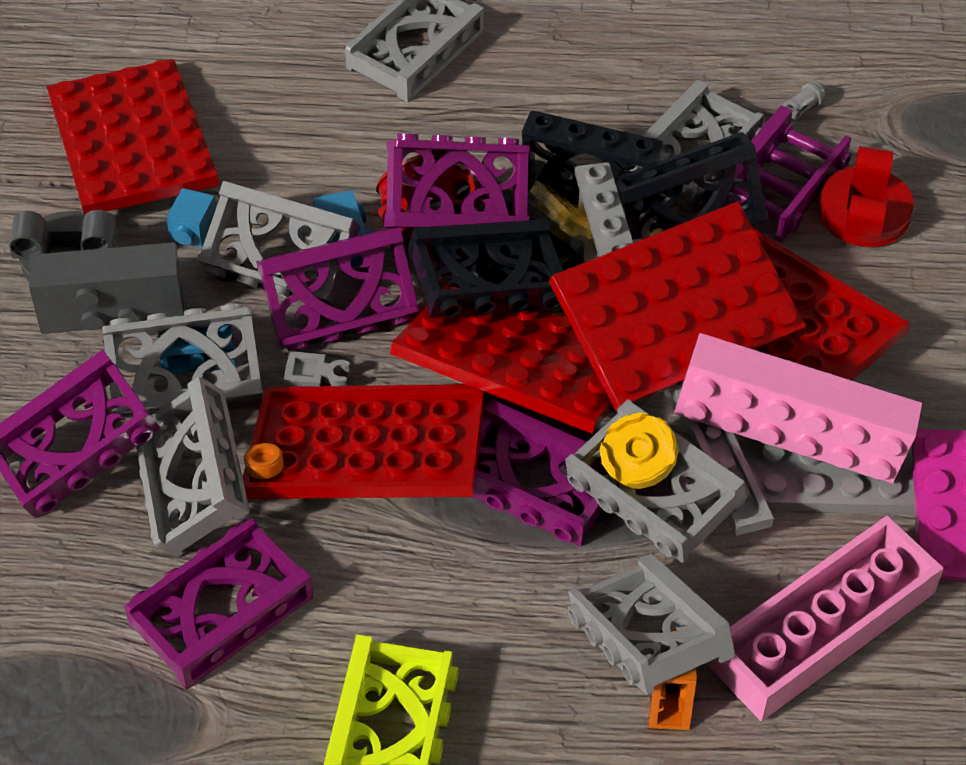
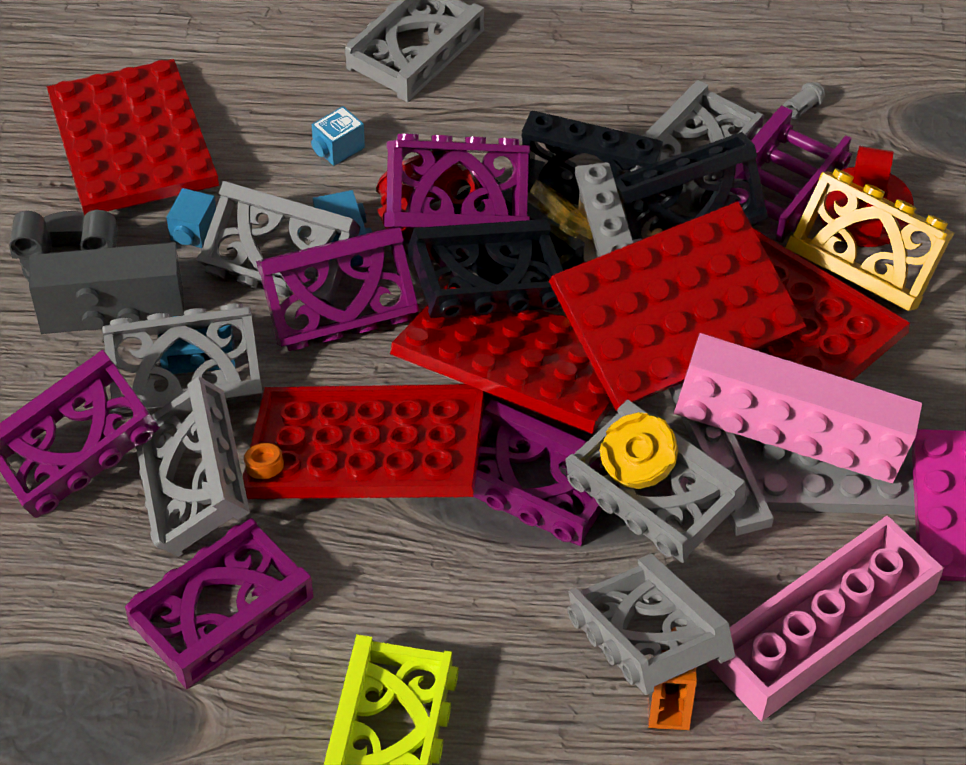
(312, 370): light grey plate -> none
(337, 136): none -> dark azure brick
(822, 247): none -> yellow fence

